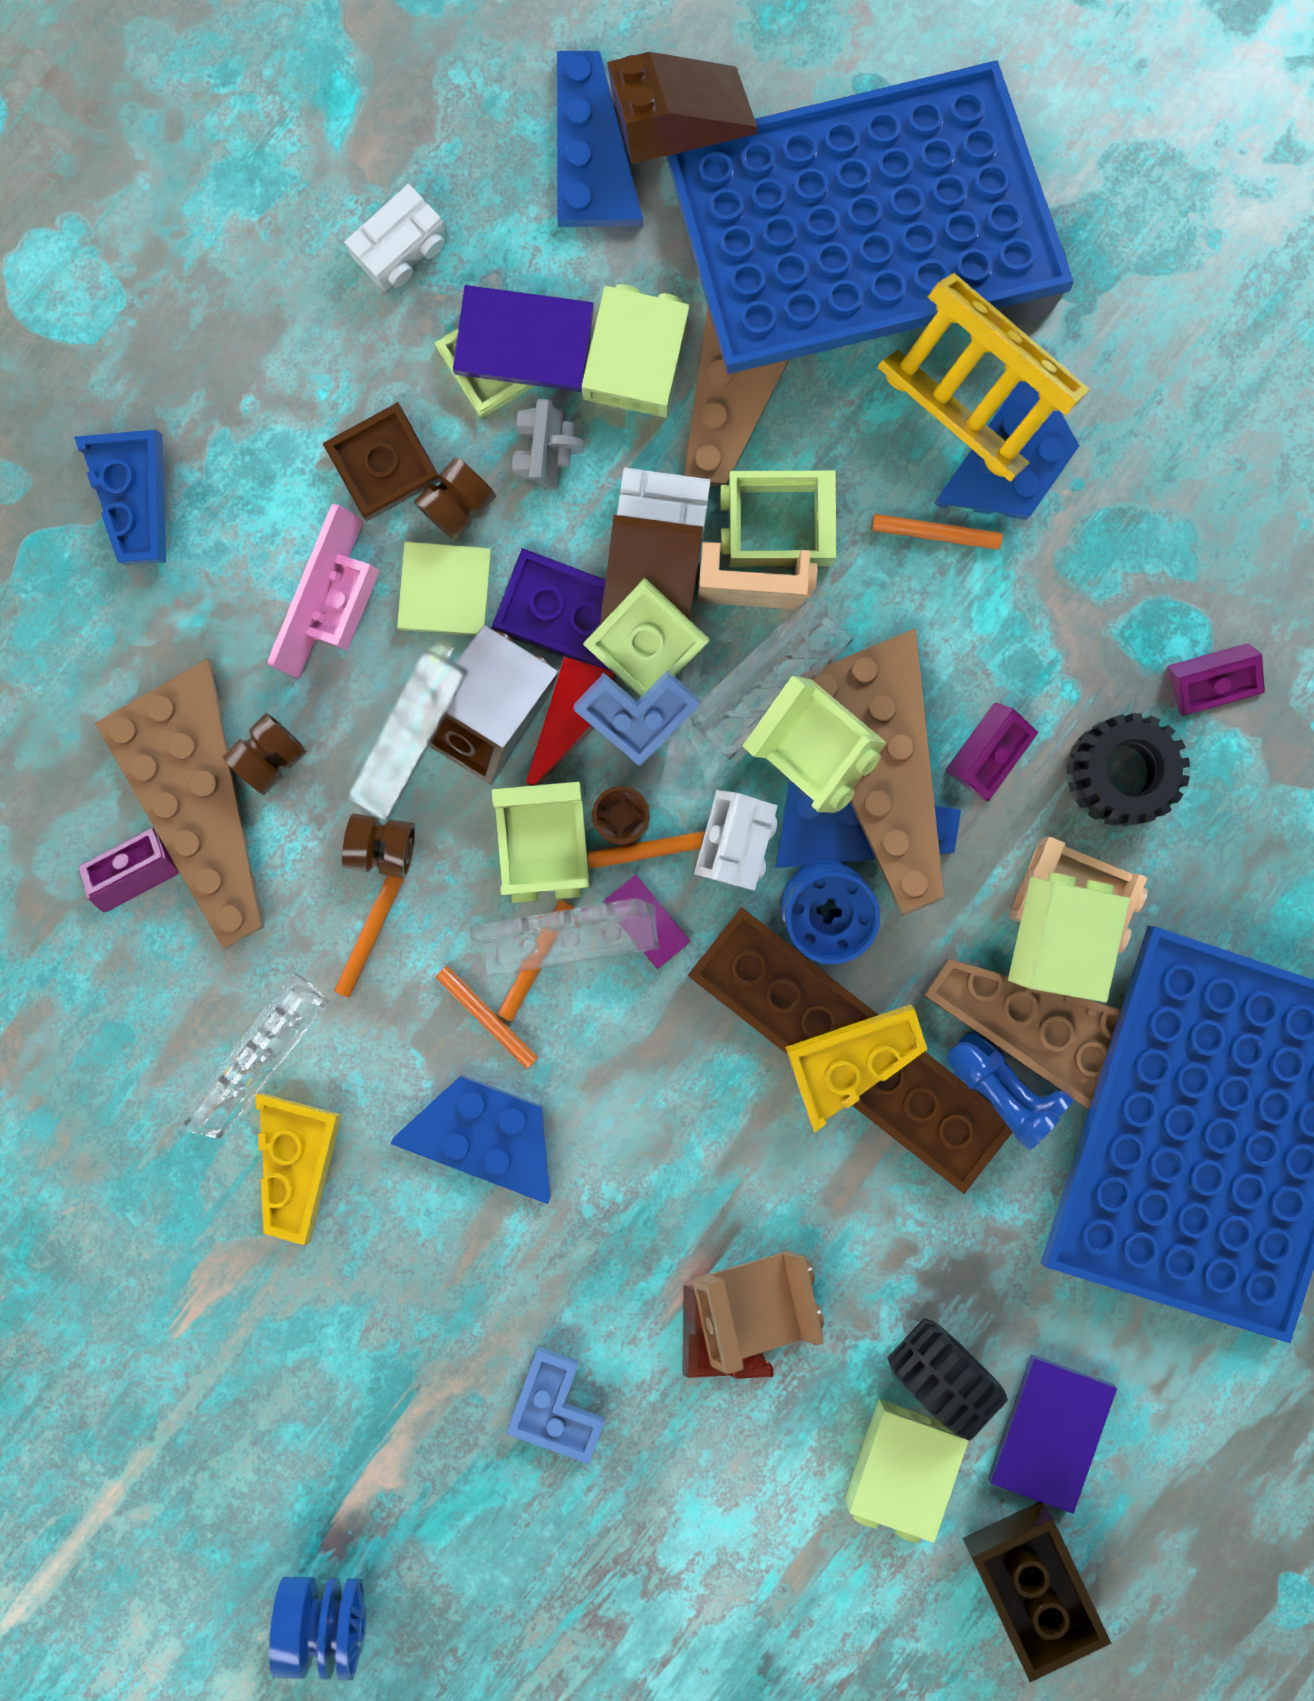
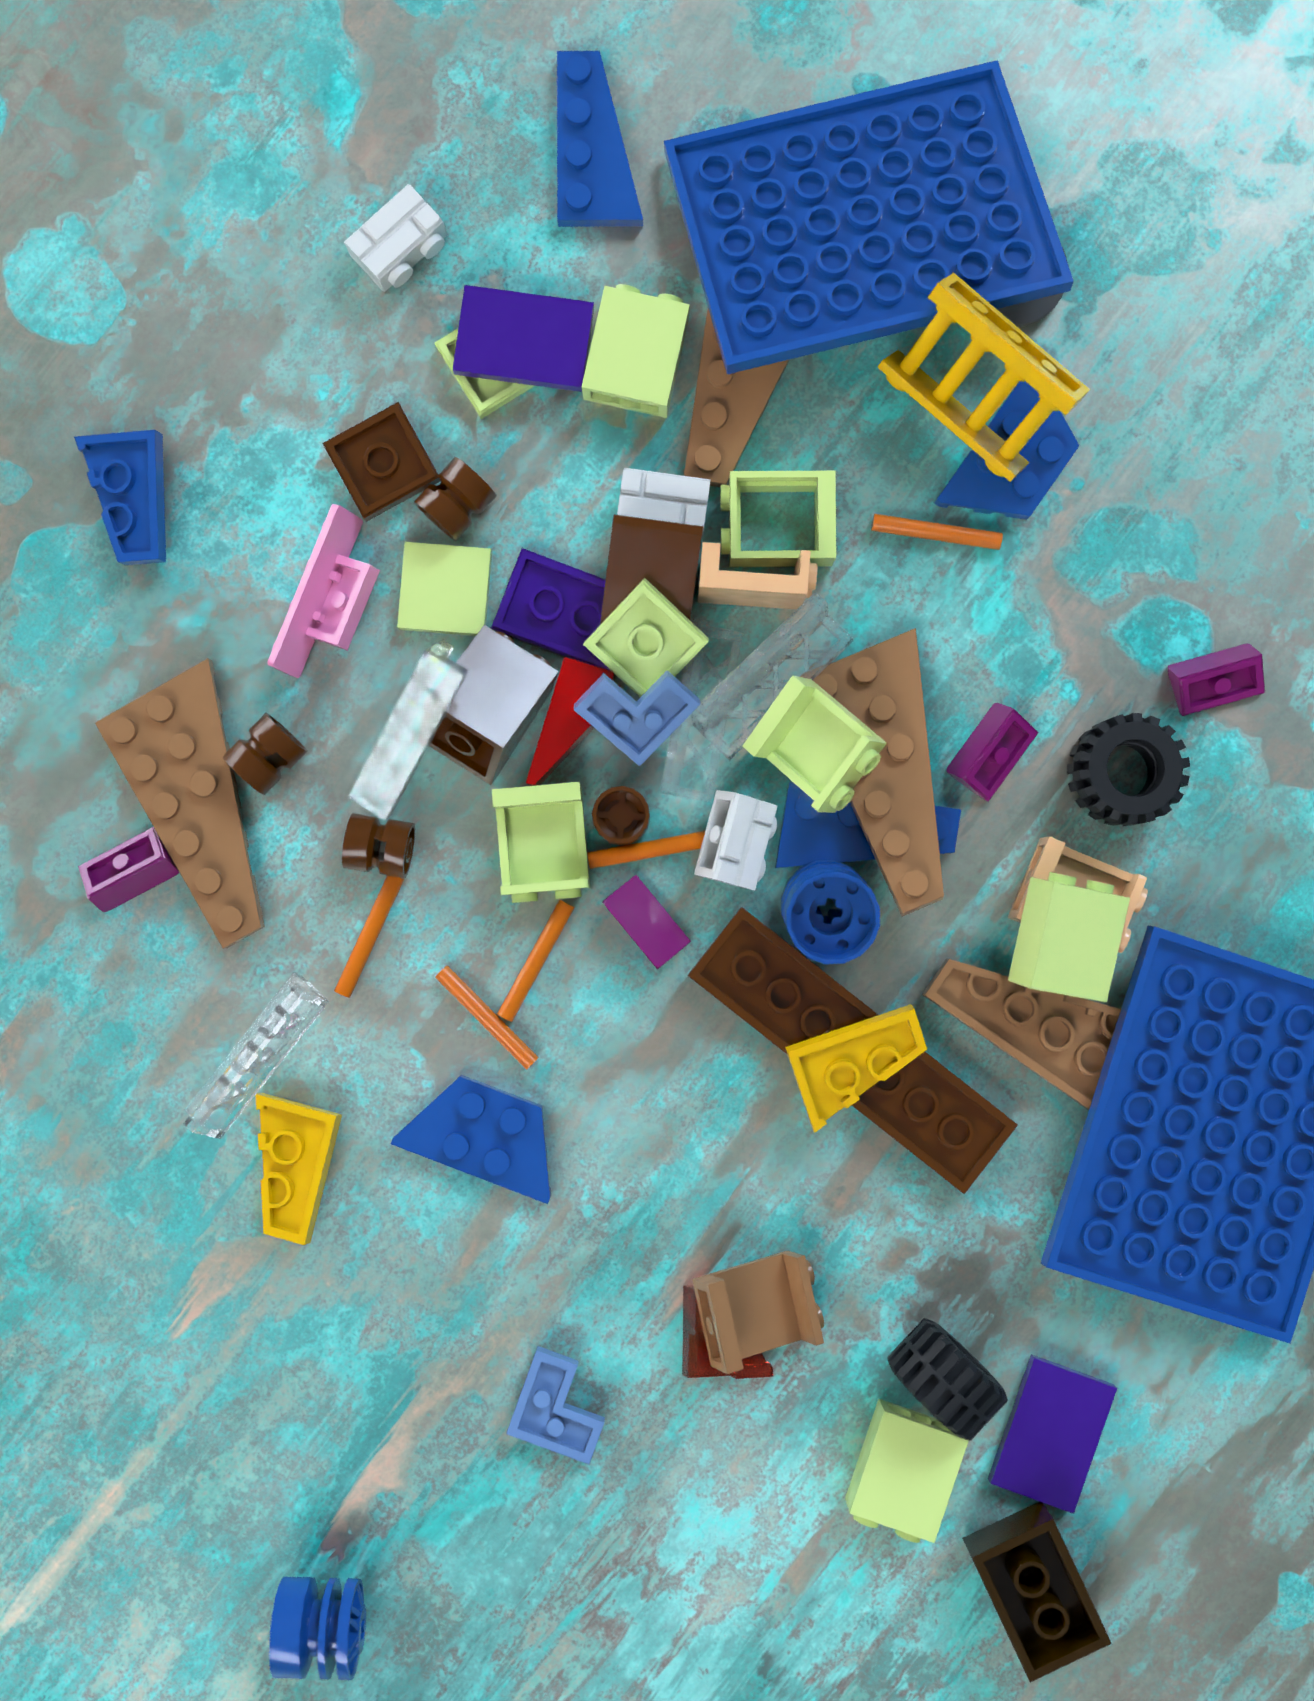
(551, 444): light grey hips -> none
(567, 936): clear fence -> none
(677, 104): reddish brown slope -> none
(984, 1069): blue piece -> none

